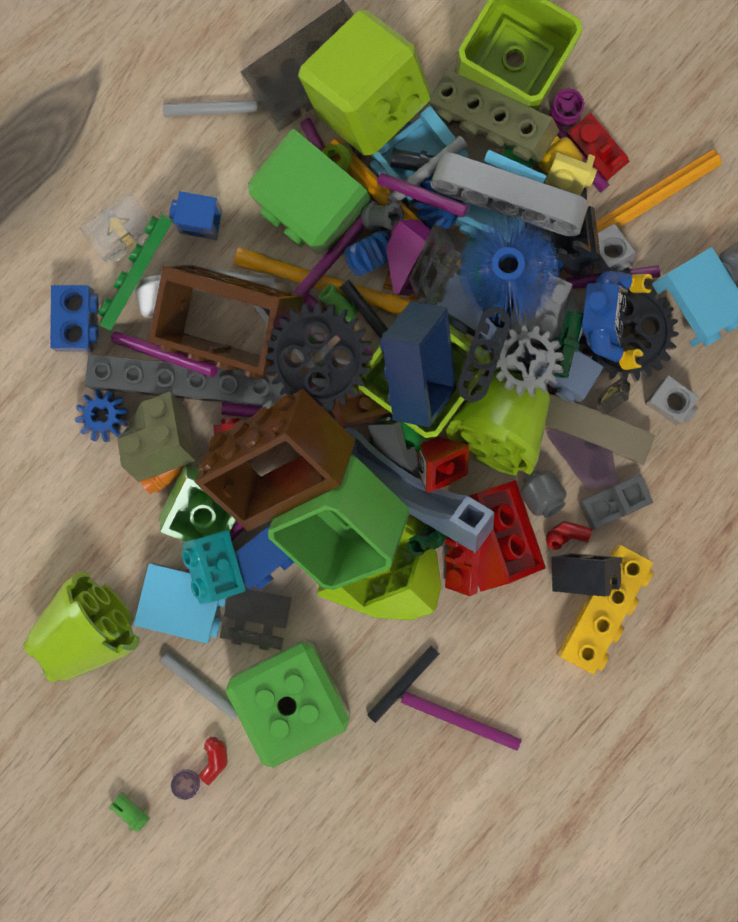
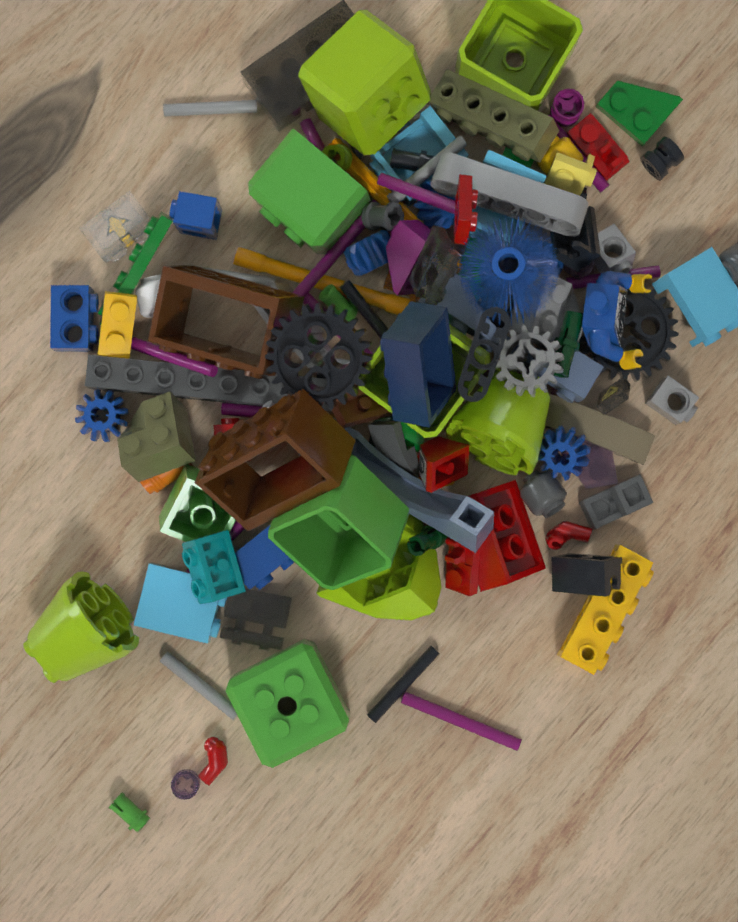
(117, 325): none -> yellow plate
(464, 219): none -> red plate
(566, 463): none -> blue gear
(637, 109): none -> green wing
(660, 191): light orange axle -> none
(662, 158): none -> black wheel

